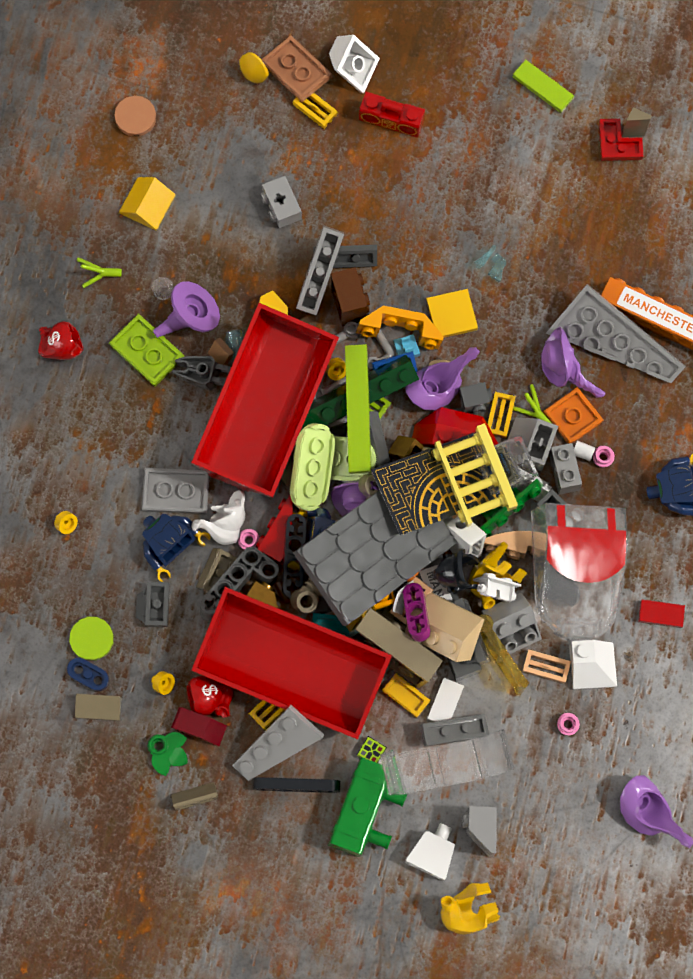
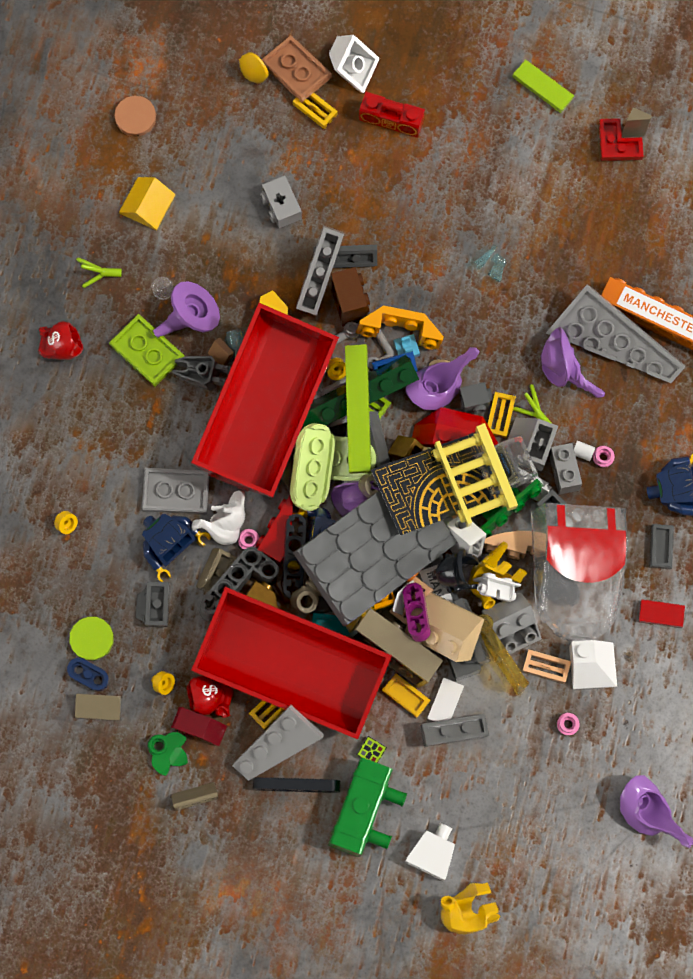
(447, 764): clear windscreen -> none
(452, 313): yellow tile -> none
(481, 827): light grey slope -> none
(573, 416): orange tile -> none
(661, 546): none -> dark grey tile

